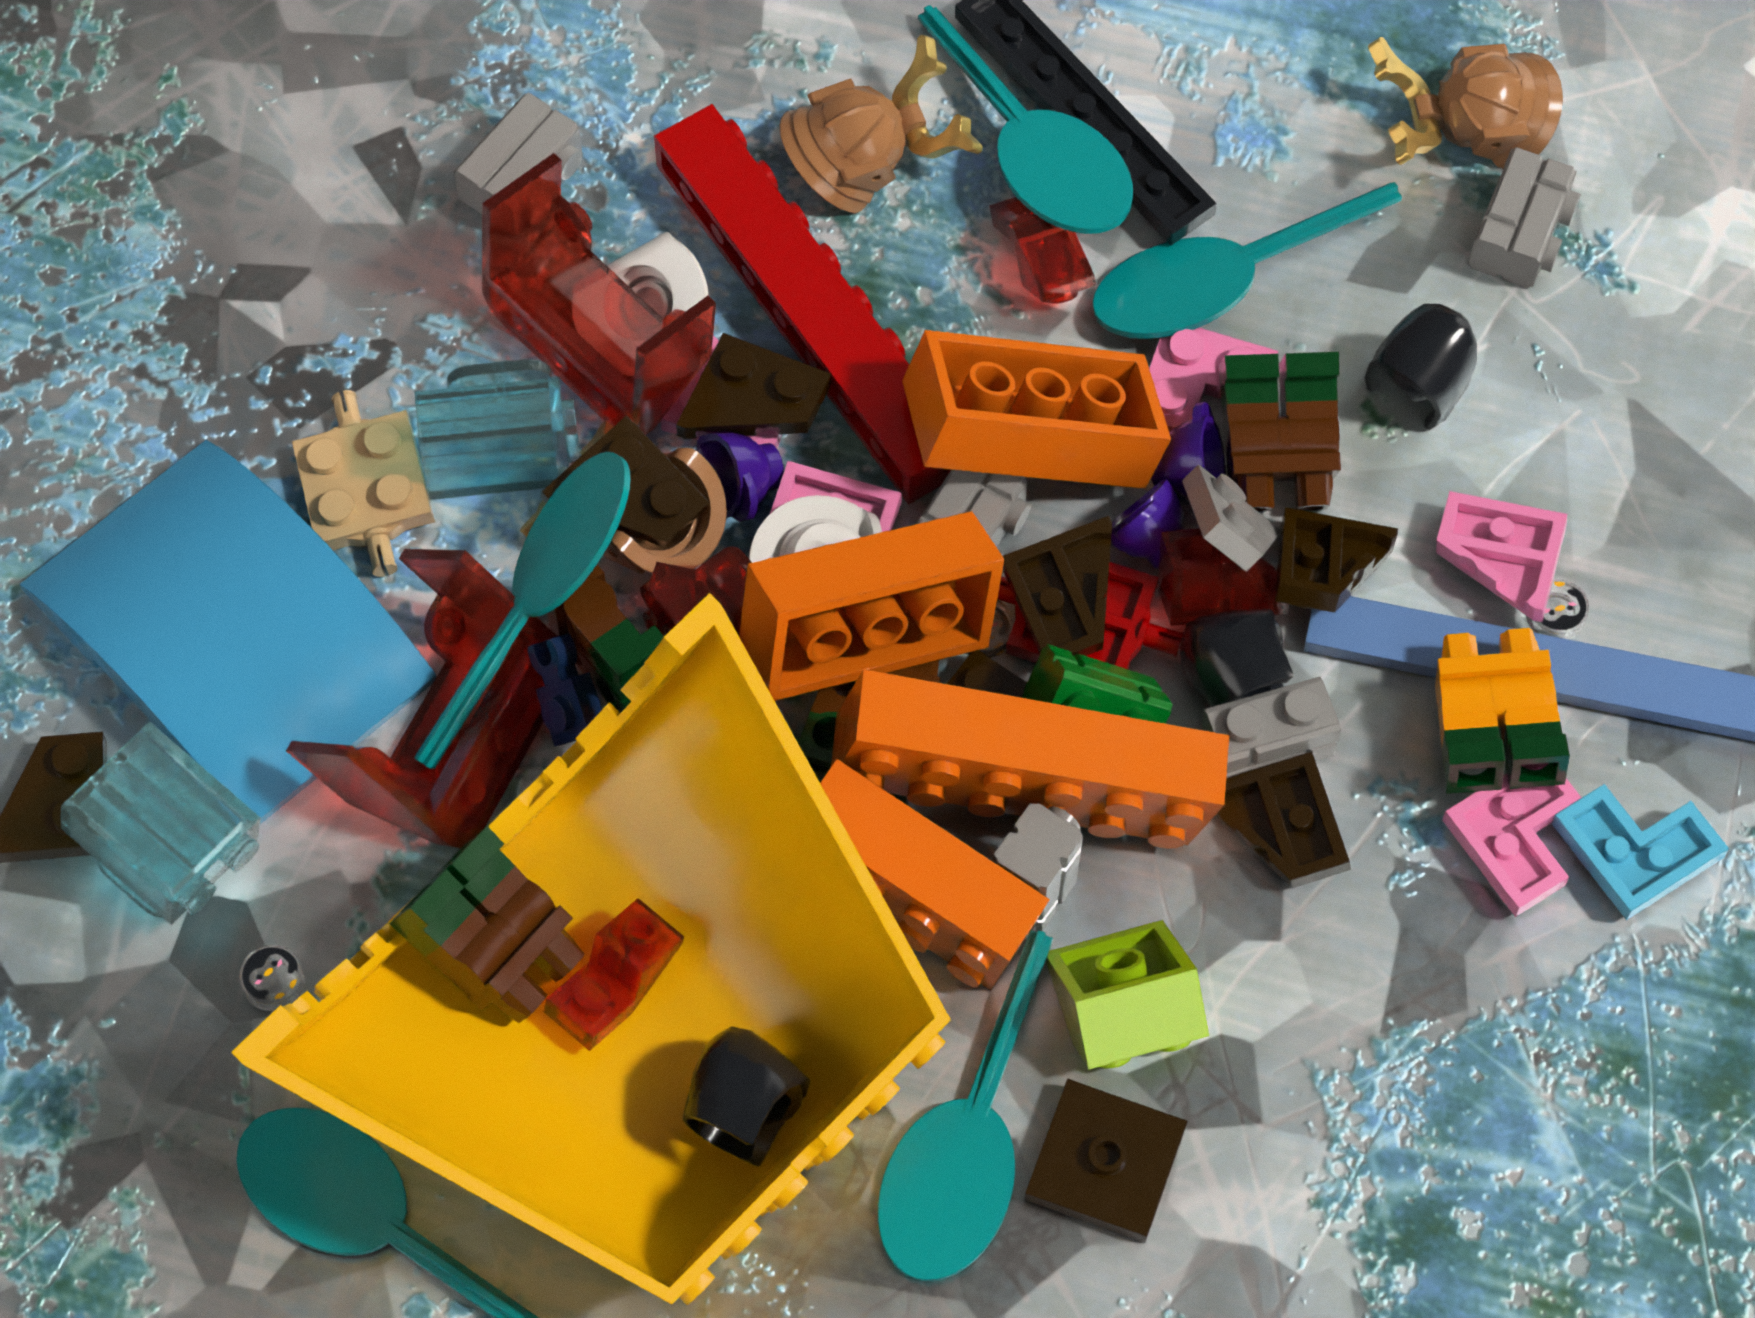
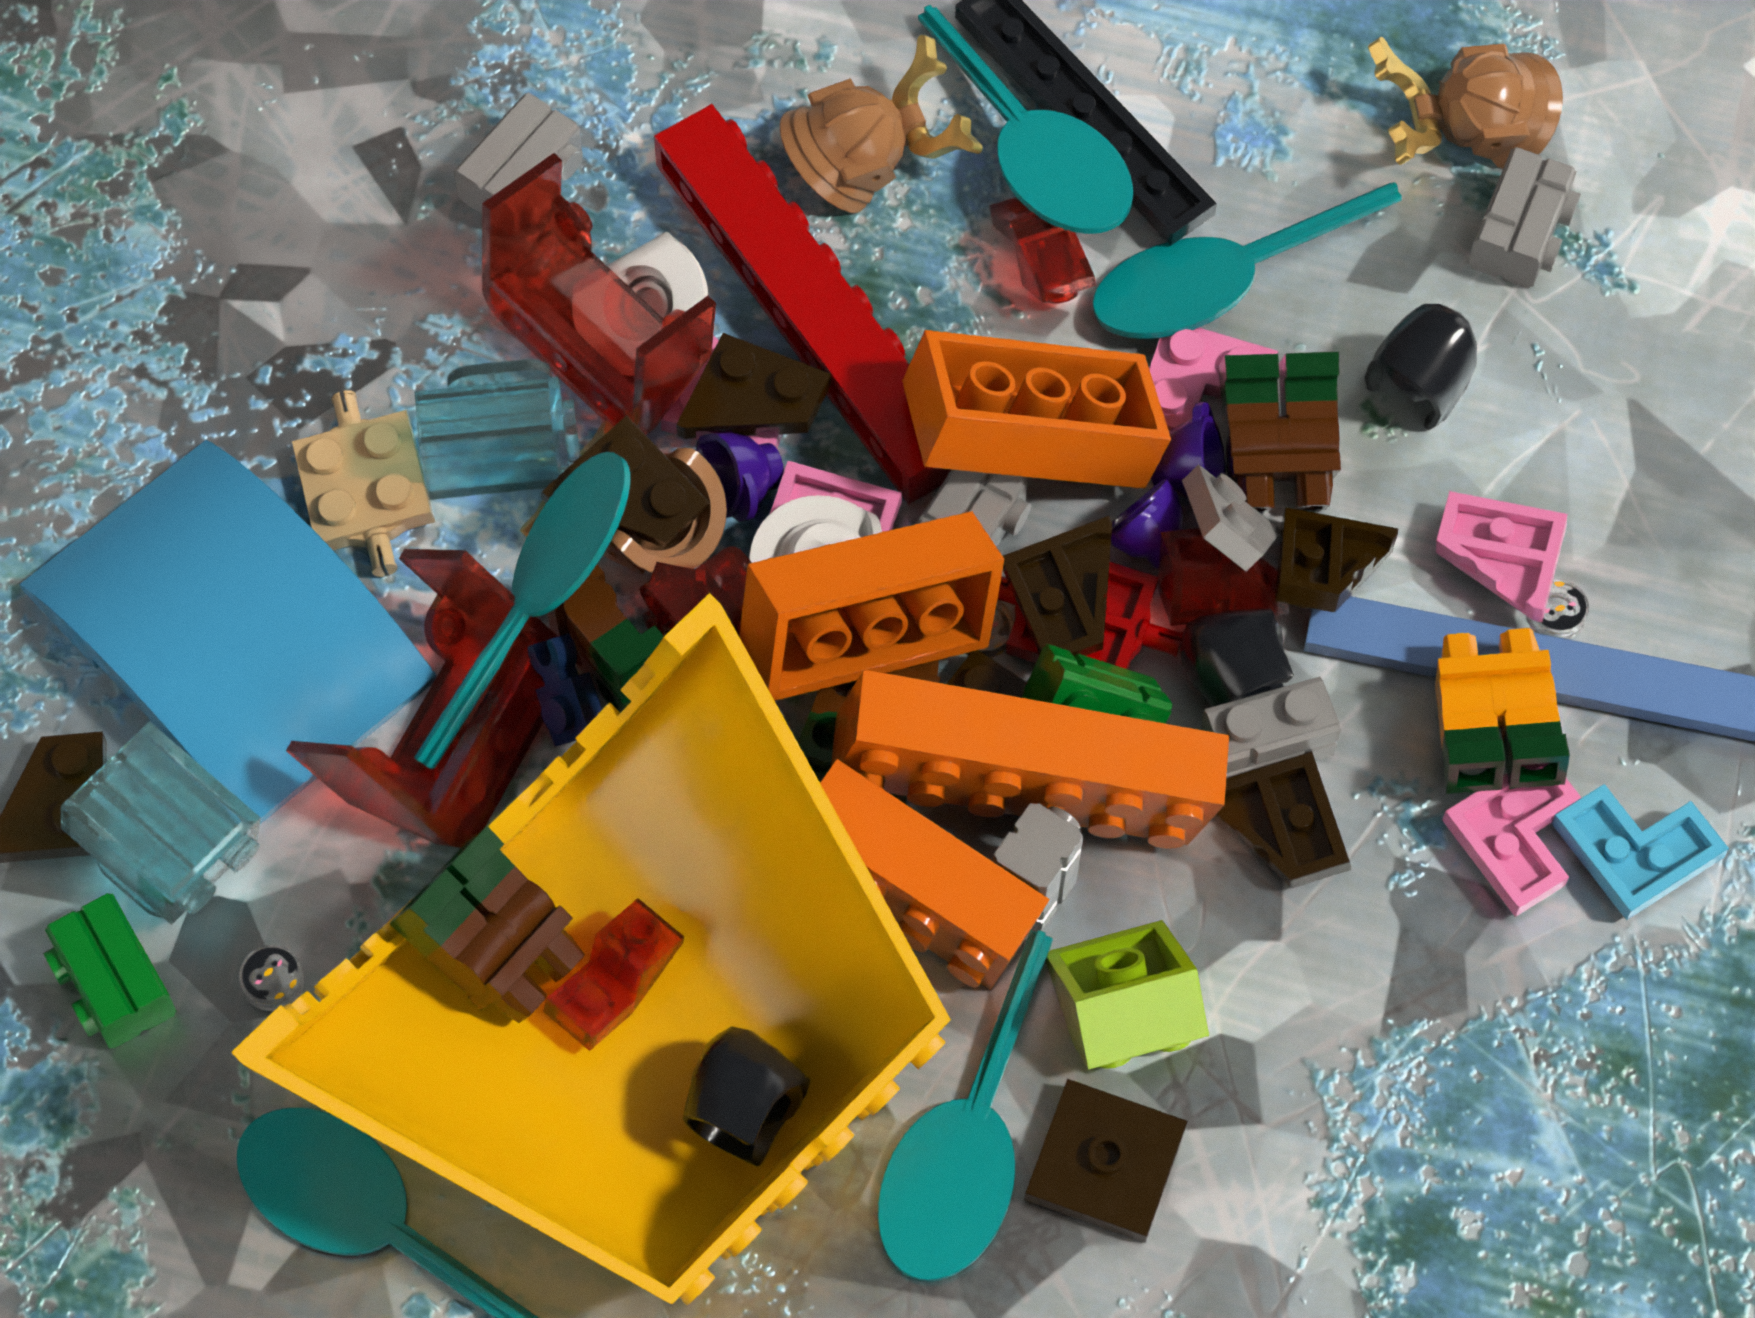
(109, 970): none -> green brick

